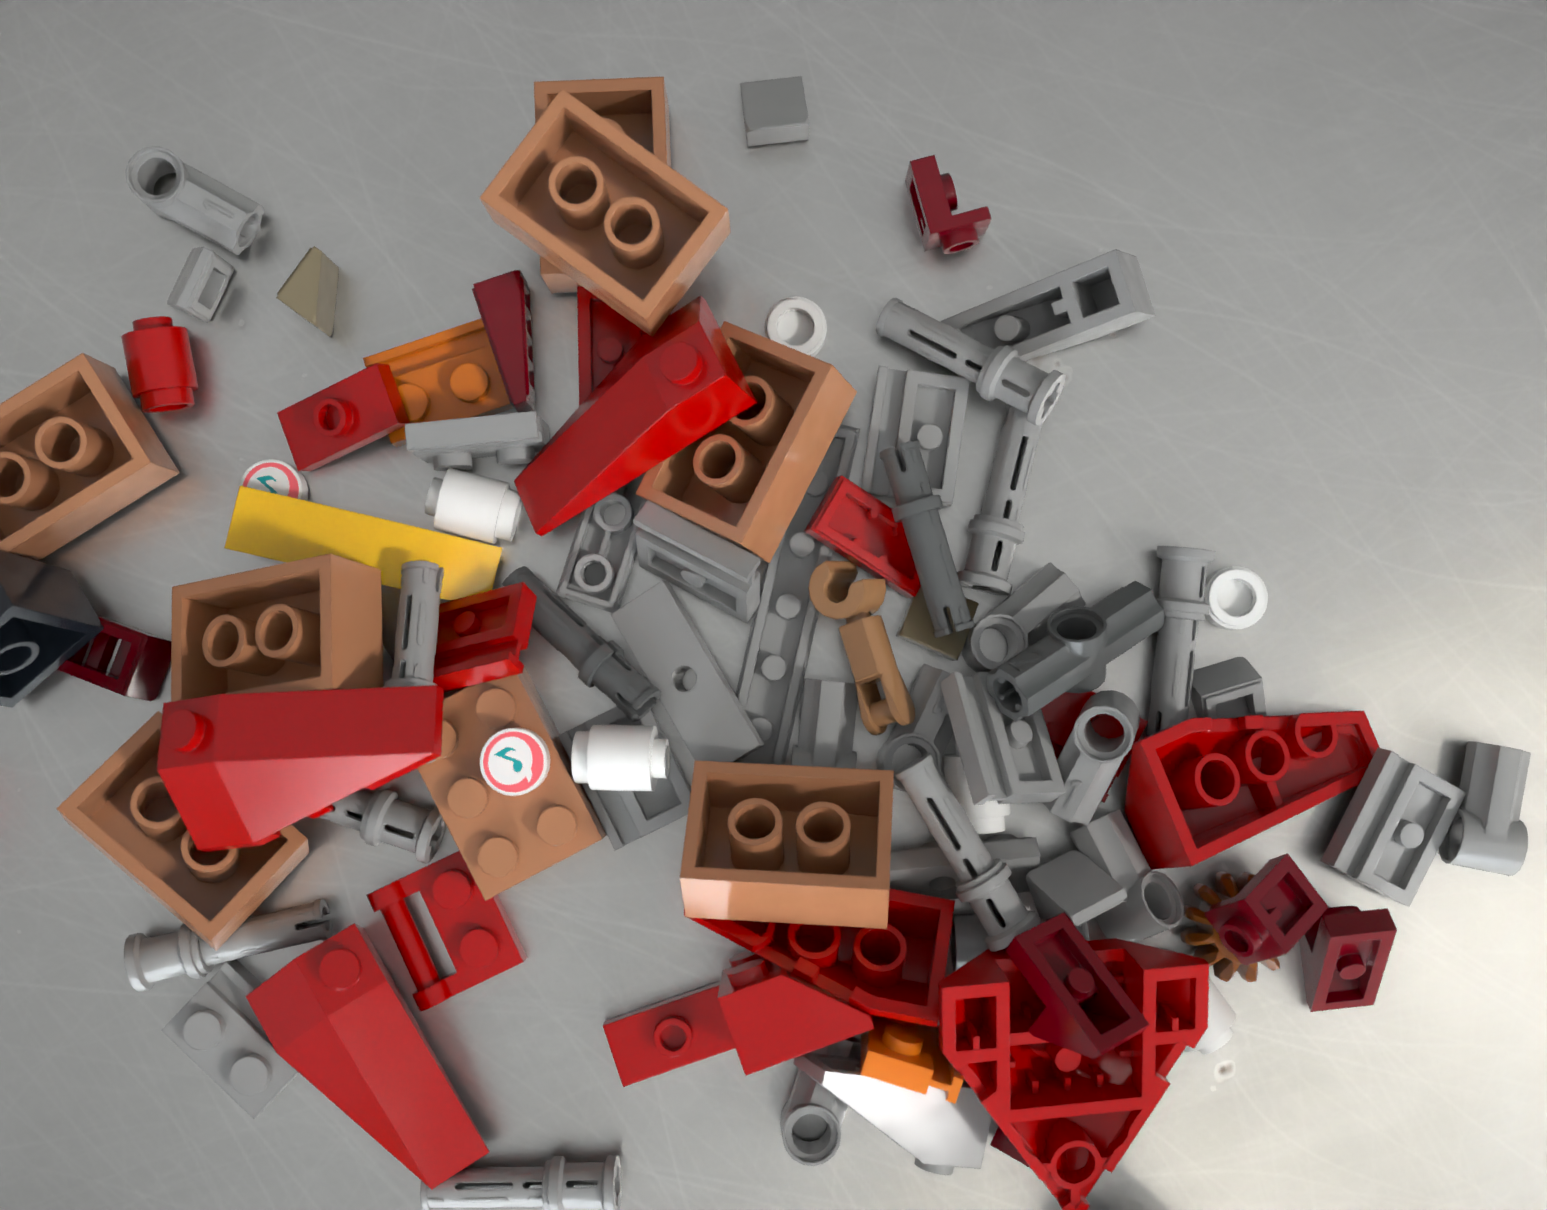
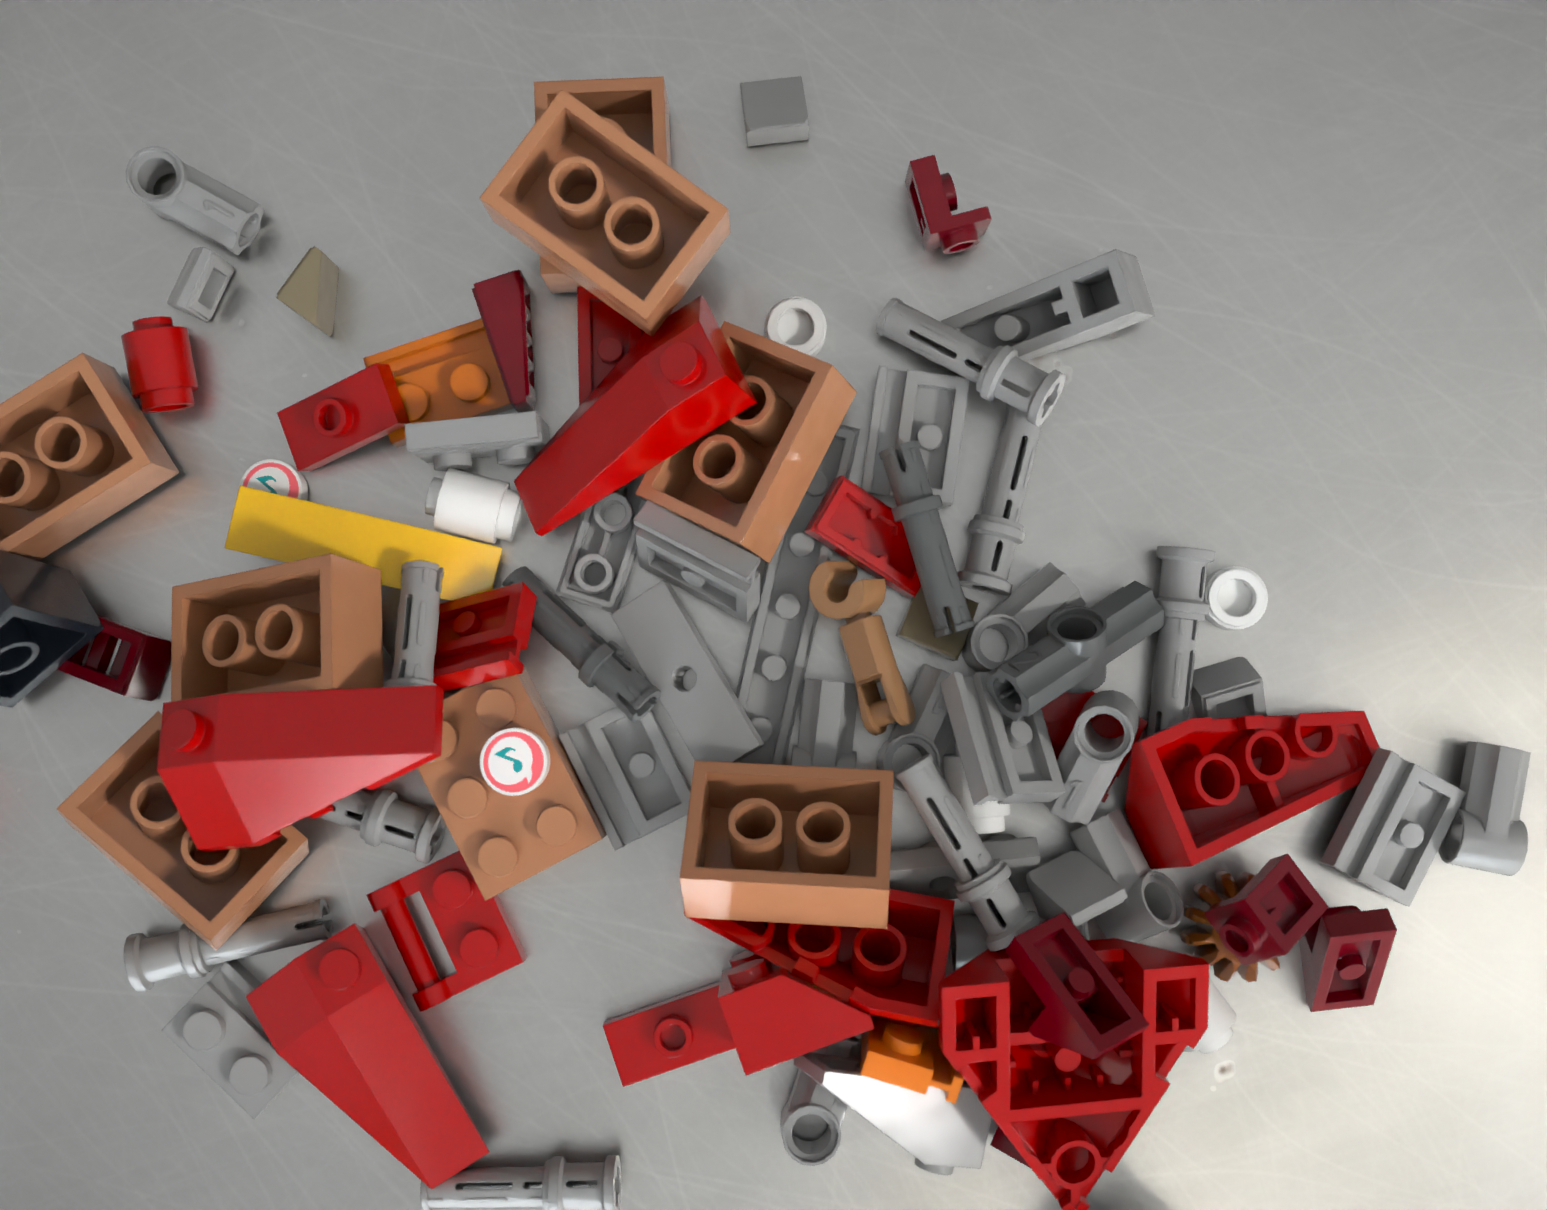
(620, 757): white brick -> none

